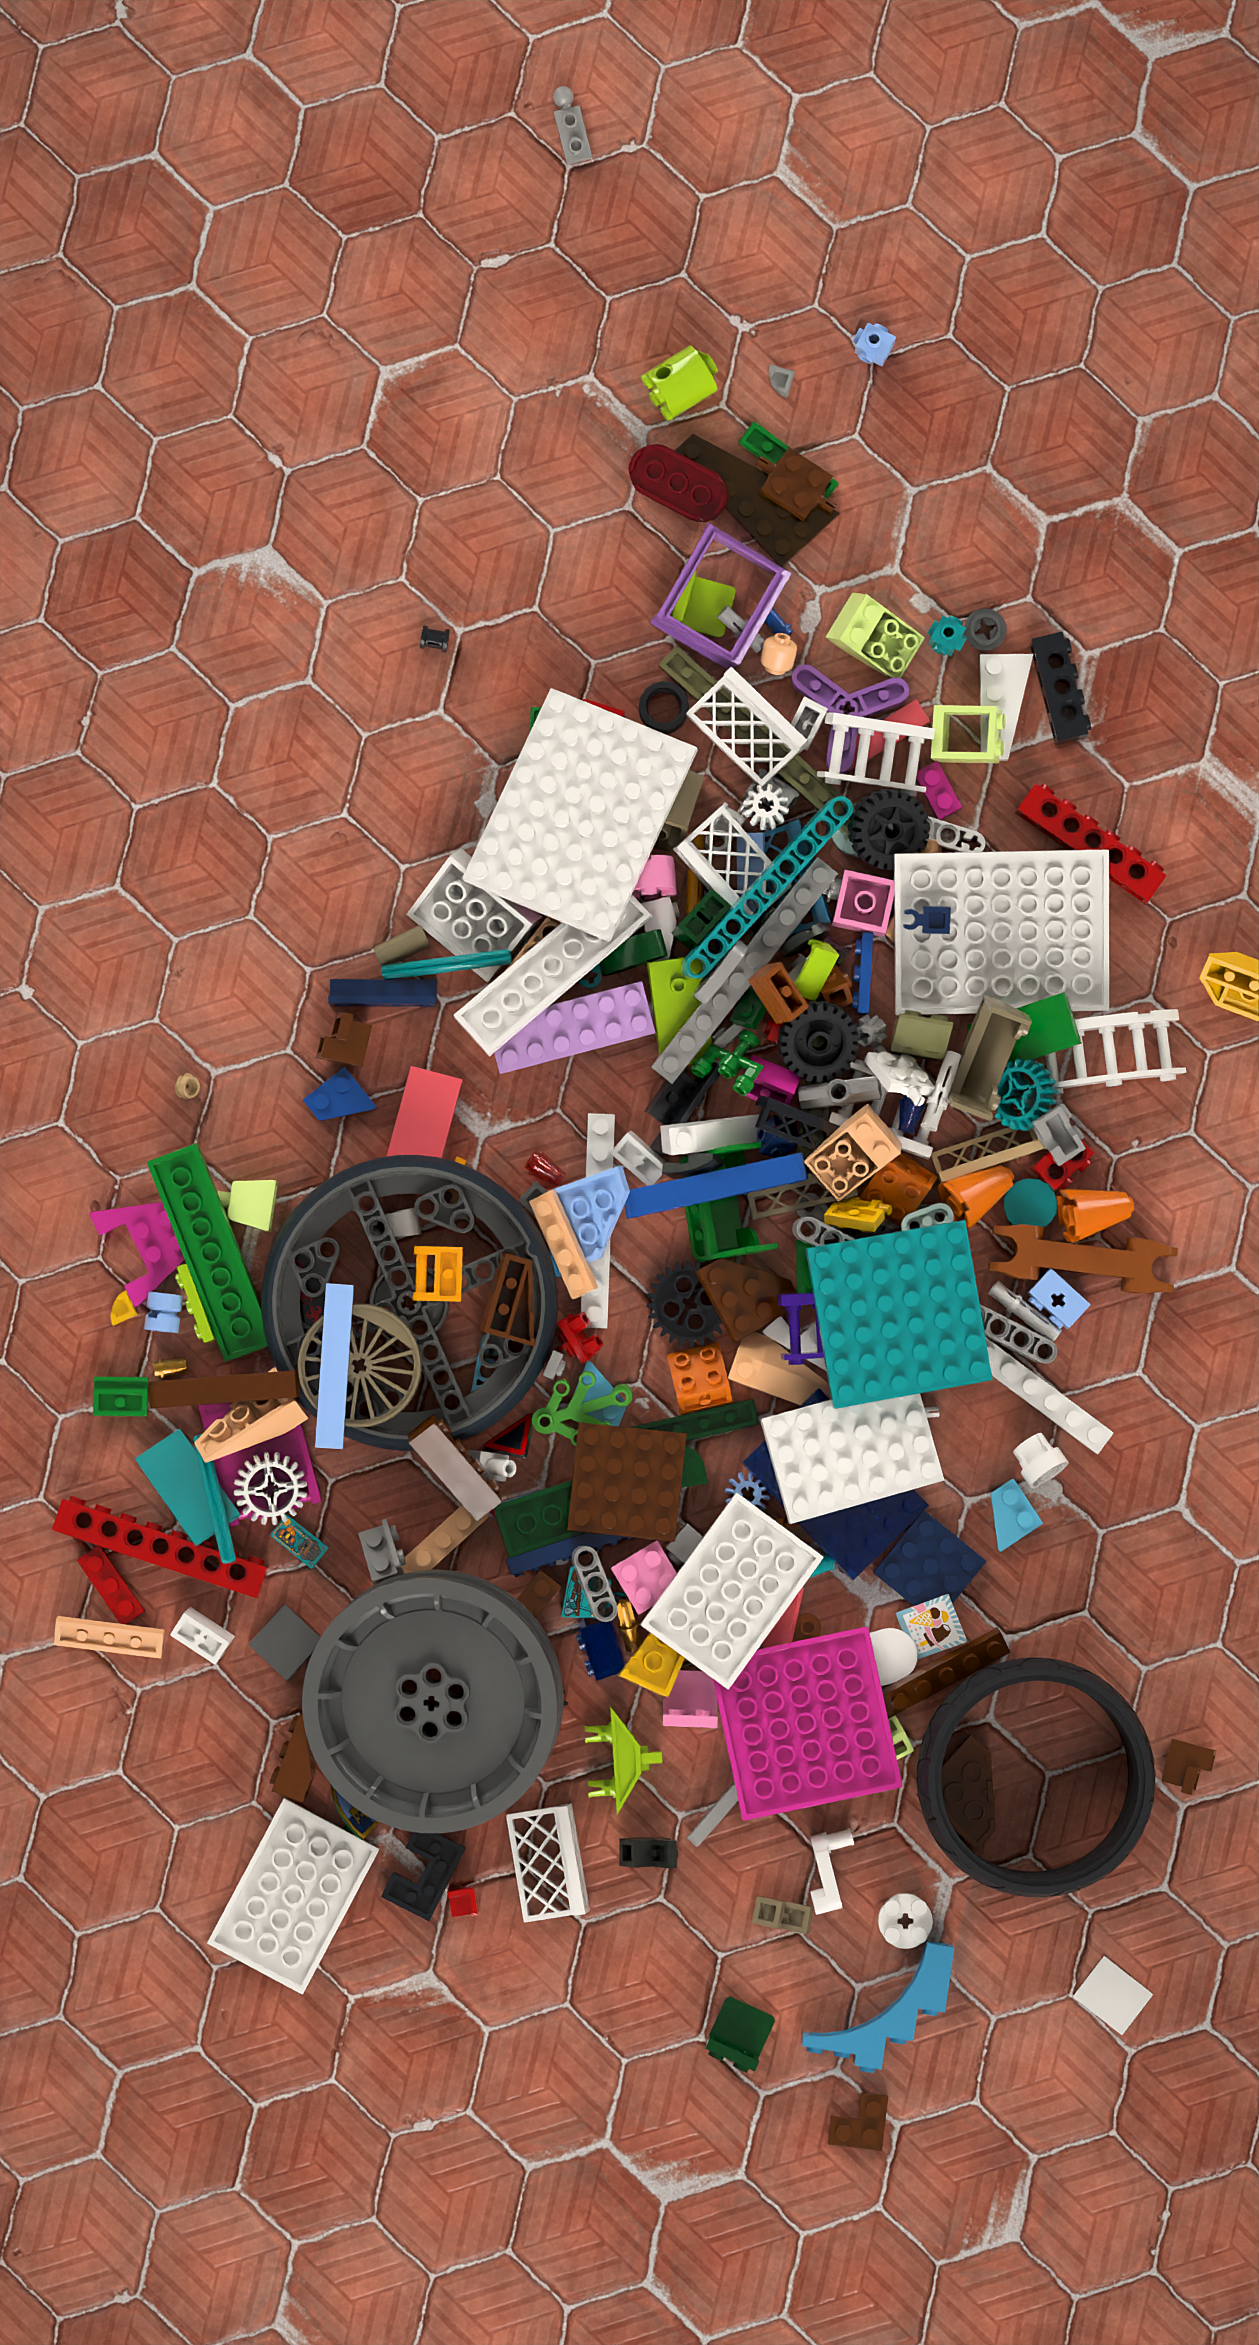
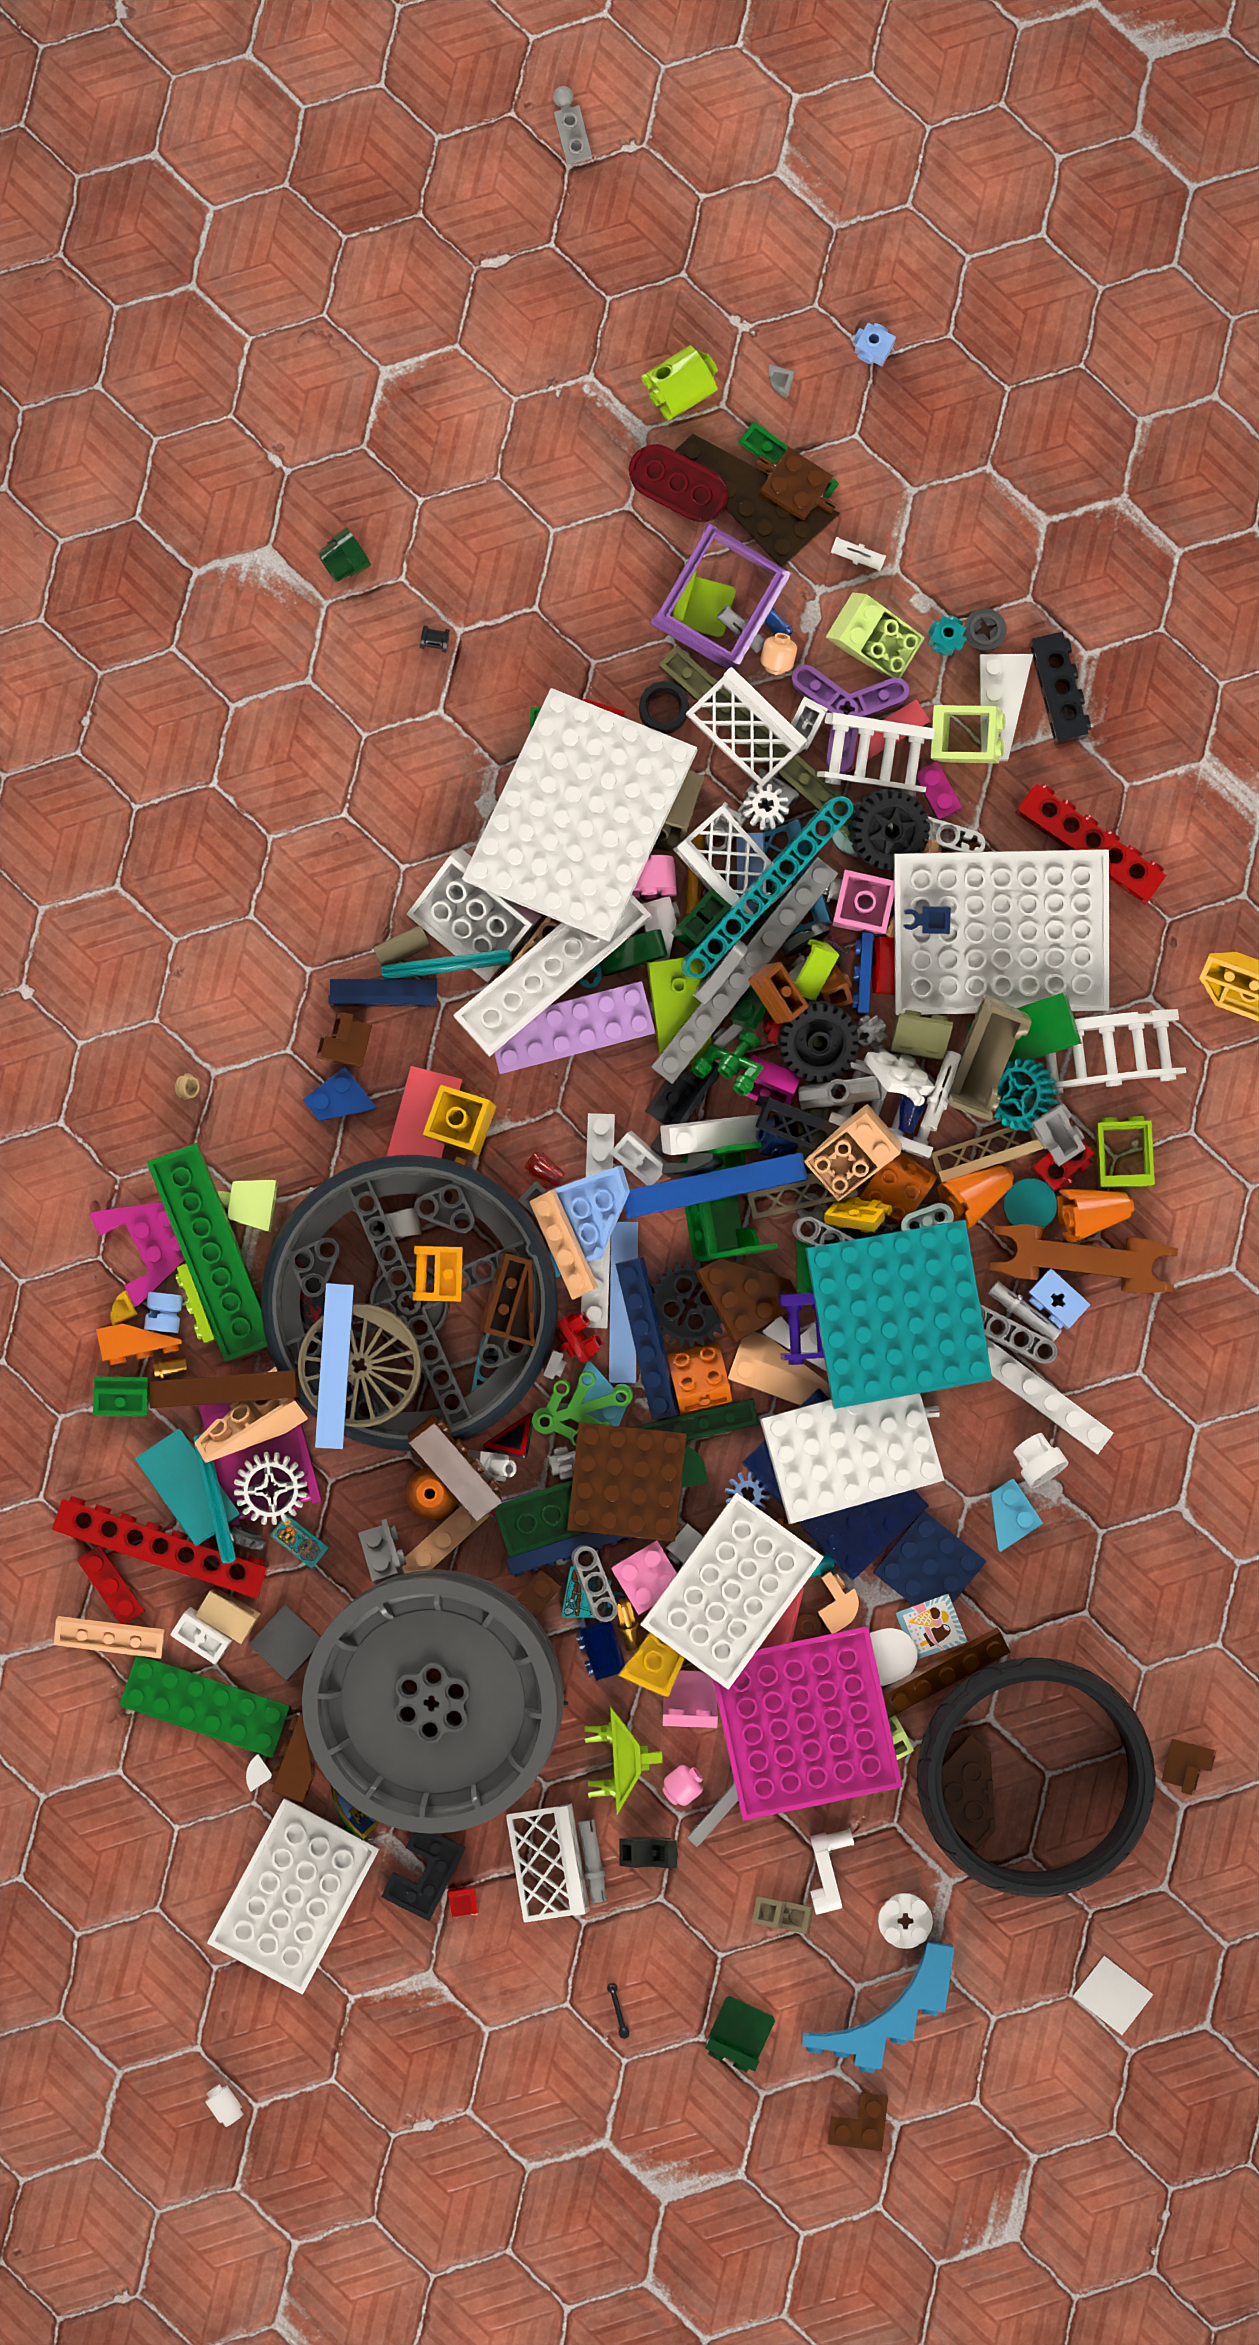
(125, 1340): none -> orange slope
(204, 1705): none -> green plate
(224, 2105): none -> white brick
(227, 1614): none -> tan hinge
(247, 1537): none -> dark grey gear
(257, 1773): none -> white tile
(343, 556): none -> dark green piece
(429, 1509): none -> orange cone
(459, 1120): none -> yellow slope
(562, 1463): none -> light grey gear
(591, 1854): none -> light grey pin
(622, 1349): none -> light blue tile
(623, 2032): none -> black hinge
(647, 1338): none -> dark blue plate
(683, 1785): none -> bright pink head
(841, 1610): none -> light nougat brick
(858, 554): none -> white pin
(884, 971): none -> red slope
(1124, 1181): none -> lime window

